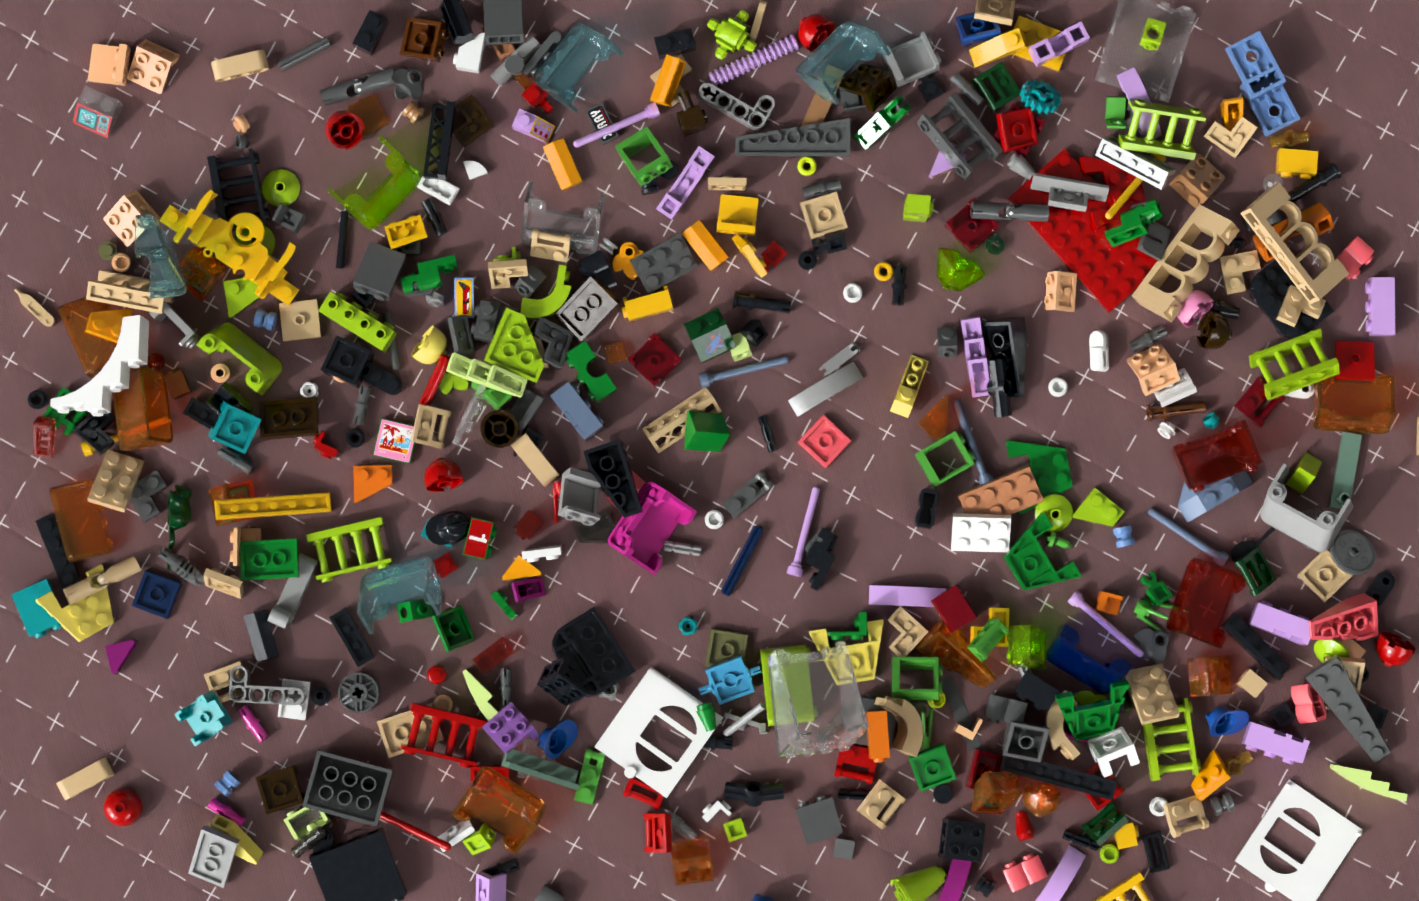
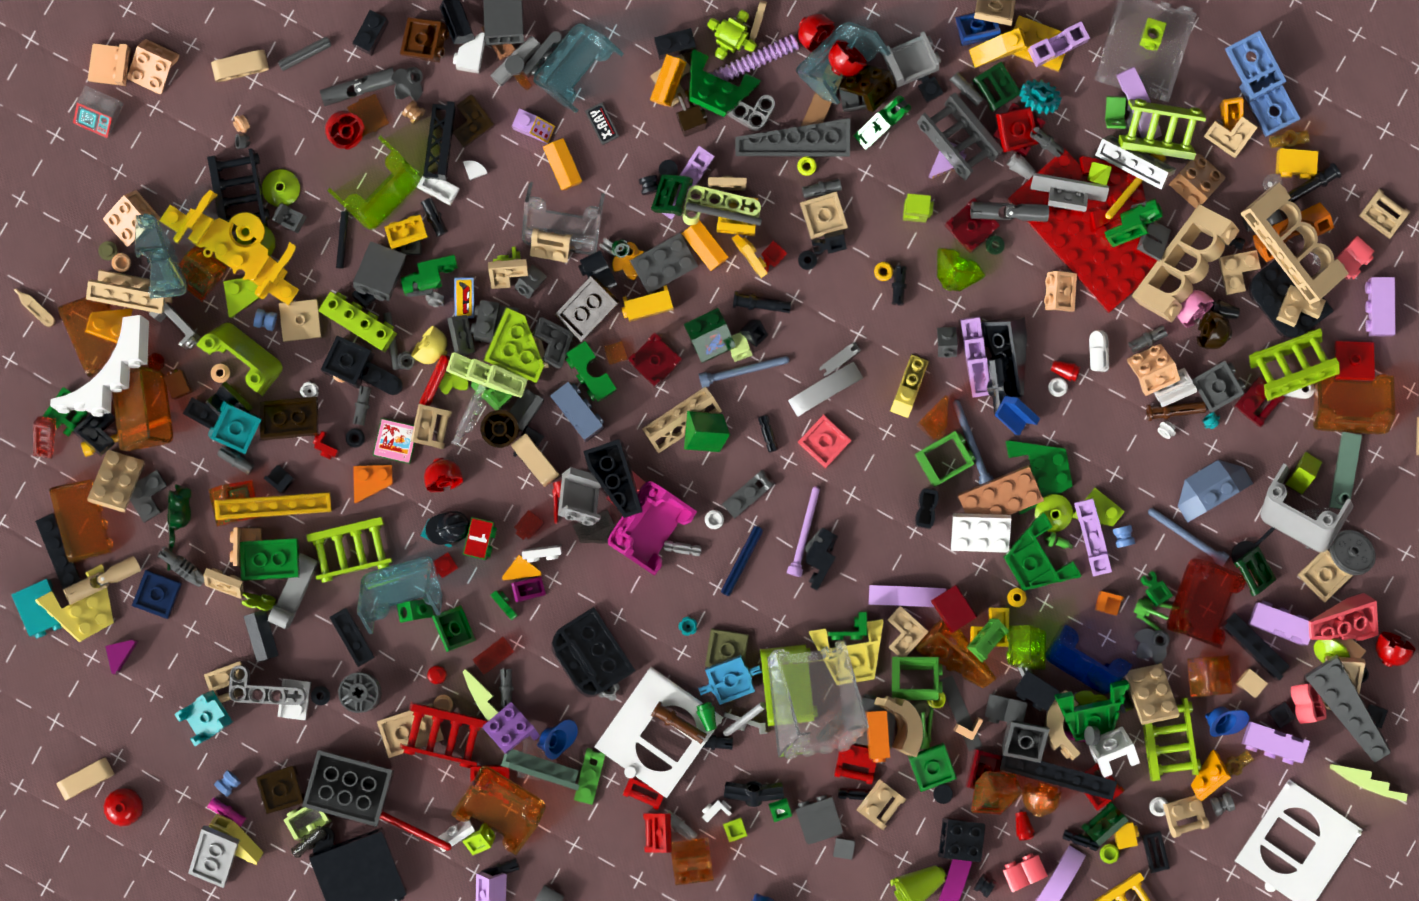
(31, 399): black plate -> none
(253, 723): dark pink pin -> none
(263, 603): none -> lime plate
(280, 479): none -> black panel
(405, 365): none -> dark grey plate
(536, 97): red plate -> none
(551, 304): lime arch -> none
(556, 683): black bracket -> none
(622, 252): none -> dark green plate
(634, 145): bright green window -> none
(650, 111): lavender piece -> none
(667, 192): none -> dark green plate
(671, 718): none -> reddish brown pin
(714, 92): none -> green wing
(723, 213): none -> dark grey bar
(724, 201): none -> yellowish green beam
(780, 810): none -> green tile
(845, 60): none -> red cylinder
(852, 293): white plate -> none
(1012, 602): none -> yellow plate
(1015, 414): none -> blue panel
(1046, 142): none -> dark grey pin
(1066, 370): none -> red cone
(1077, 600): lavender piece -> none
(1092, 735): none -> dark grey tile
(1093, 537): none -> lavender slope
(1099, 173): none -> lime slope
(1217, 456): clear red windscreen -> none
(1219, 386): none -> dark grey plate
(1377, 586): black plate -> none
(1380, 218): none -> tan plate

